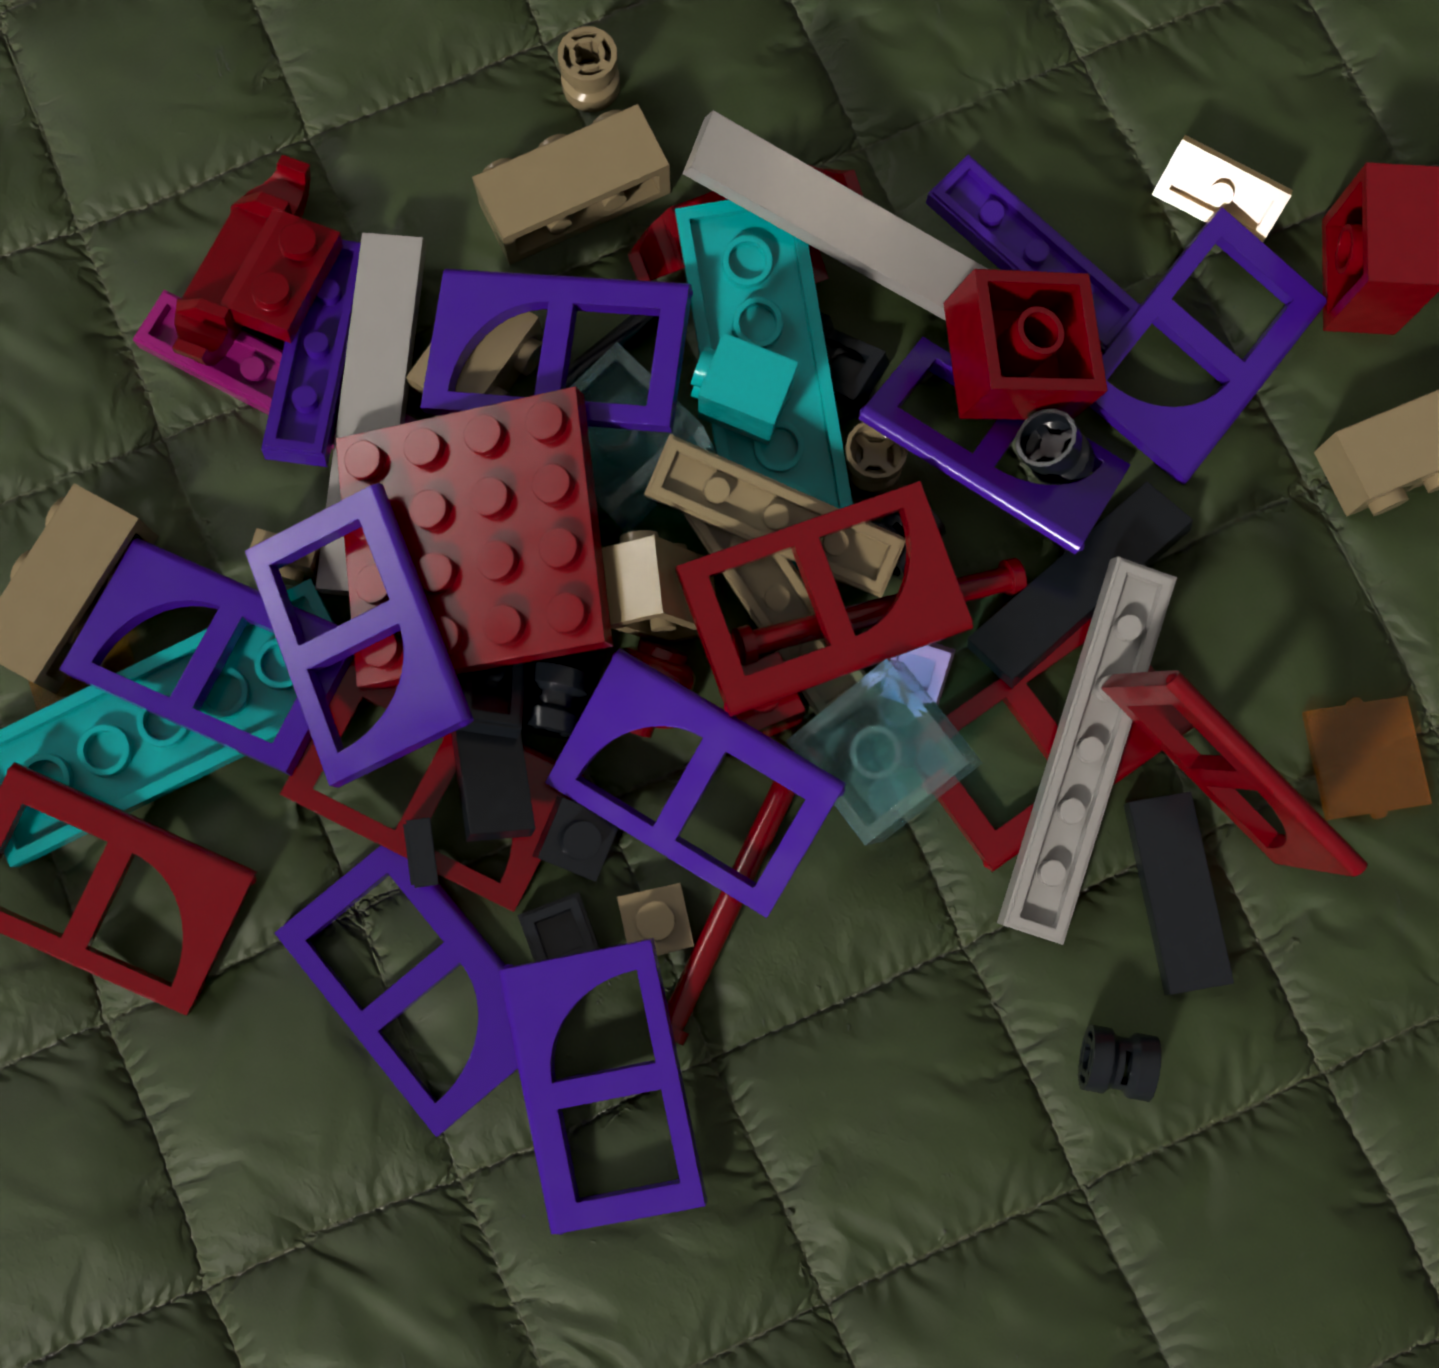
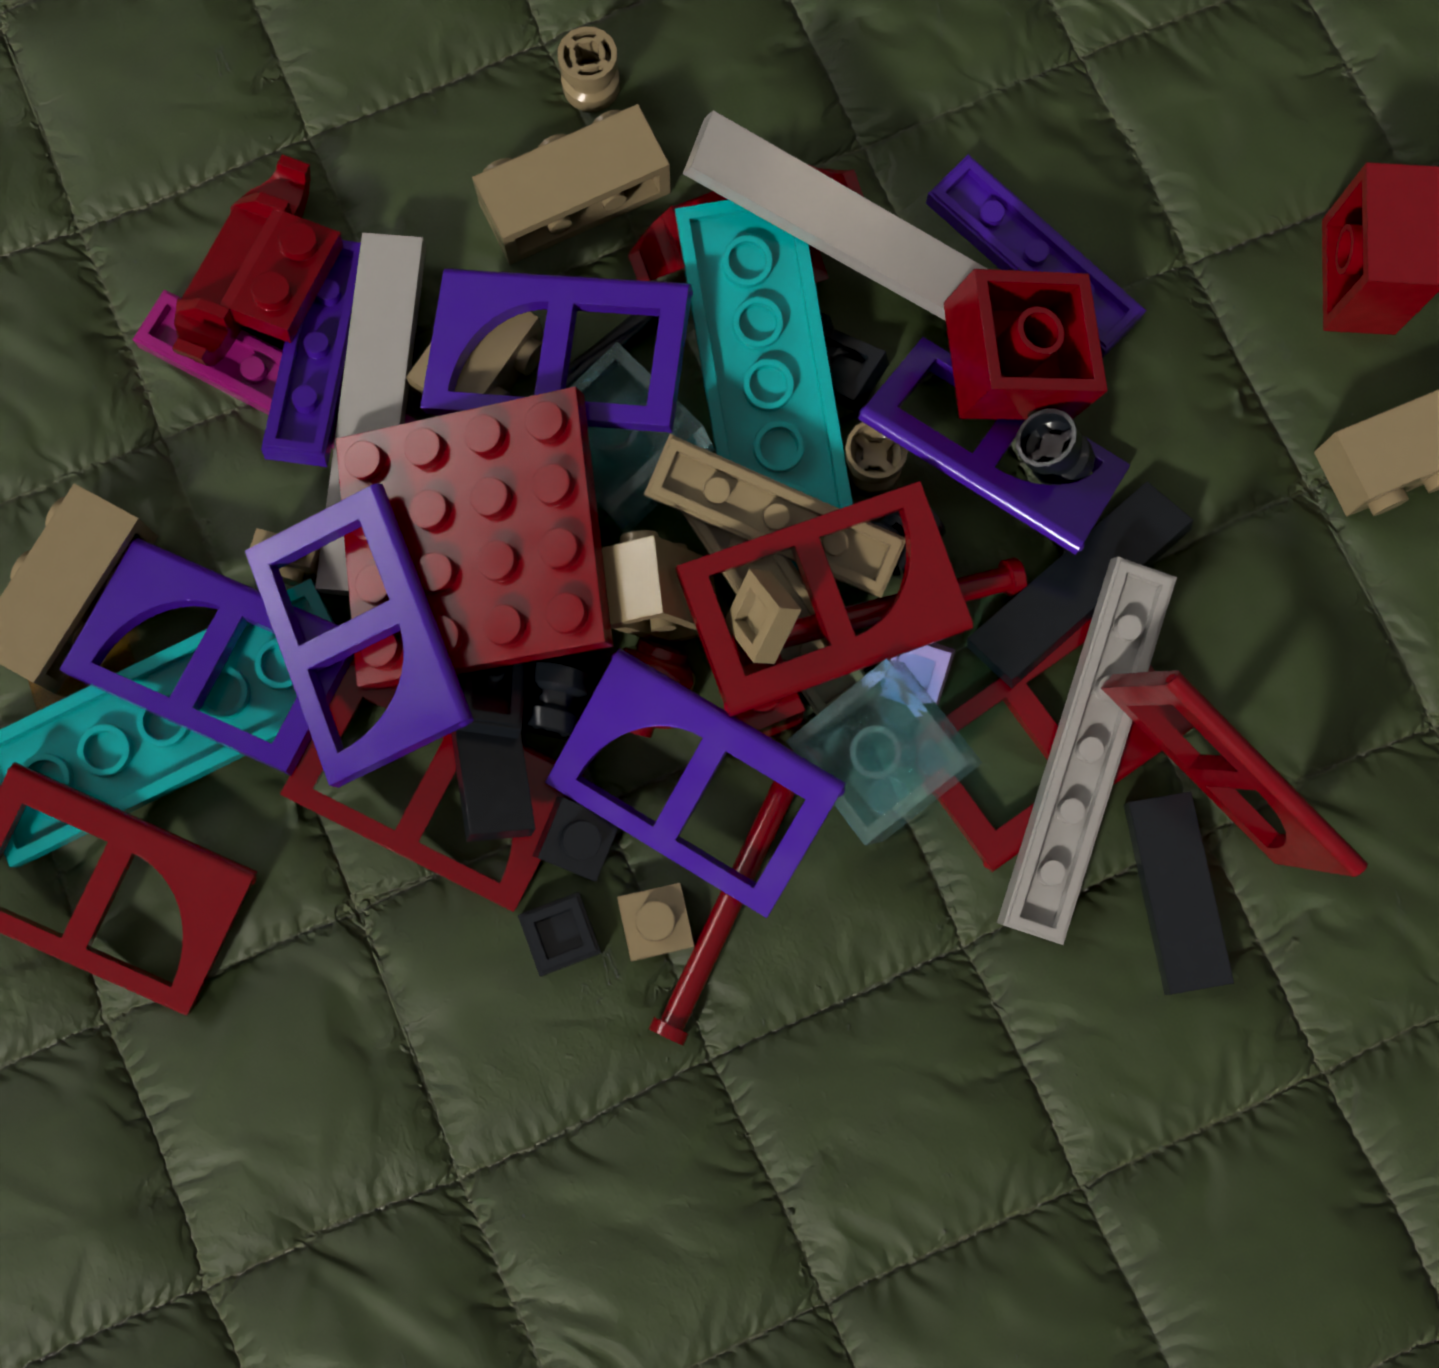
(421, 852): black tile -> none
(493, 1049): dark purple window -> none
(537, 1004): dark purple window -> none
(742, 387): teal brick -> none
(762, 616): none -> dark tan plate
(1119, 1063): black wheel -> none
(1185, 435): dark purple window -> none
(1206, 180): plate -> none
(1366, 758): clear orange piece -> none

